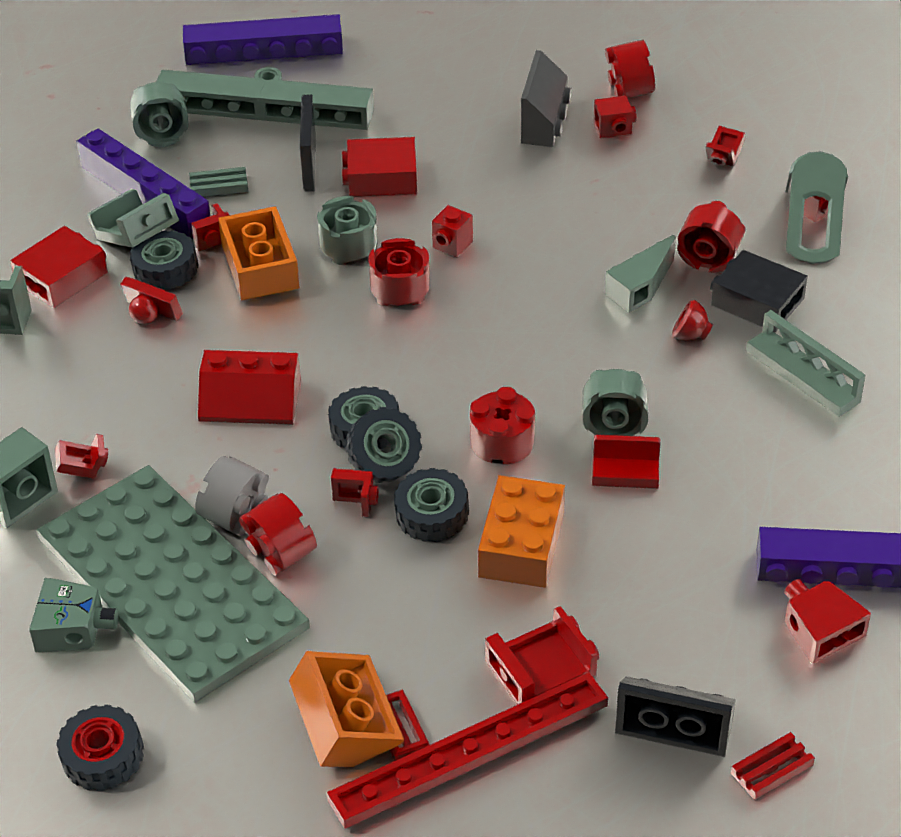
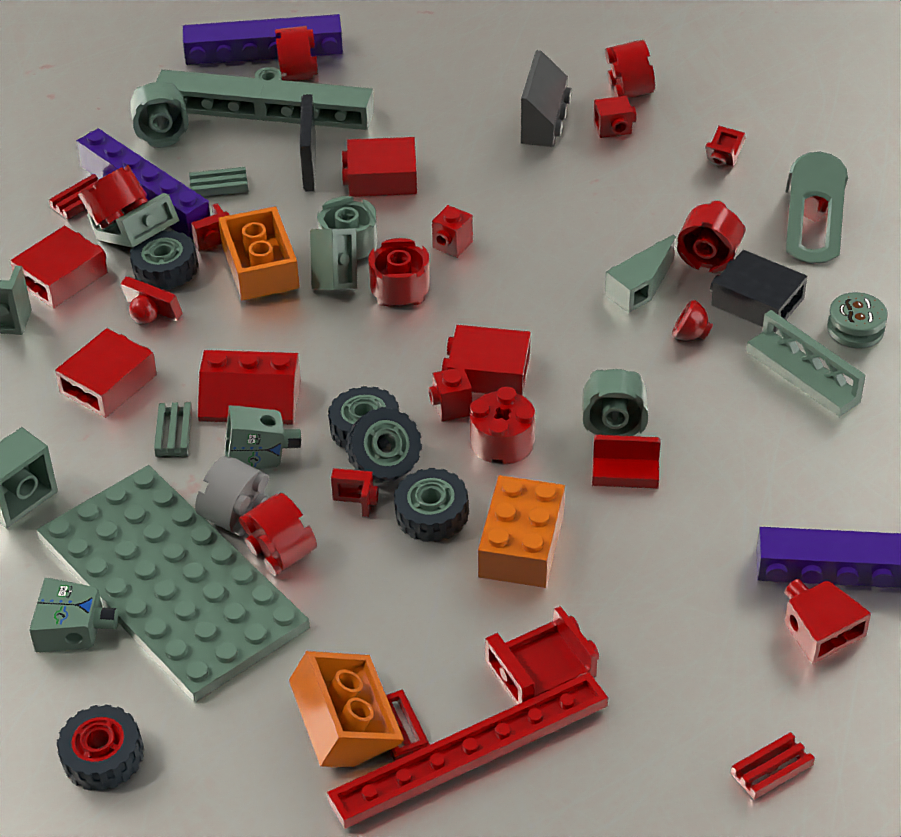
(68, 202): none -> red tile
(80, 458): red bracket -> none
(106, 372): none -> red brick
(112, 196): none -> red brick
(173, 411): none -> sand green tile
(258, 436): none -> sand green torso
(295, 53): none -> red brick
(333, 259): none -> sand green panel
(451, 394): none -> red brick
(490, 357): none -> red brick
(674, 715): black slope -> none
(857, 320): none -> sand green head

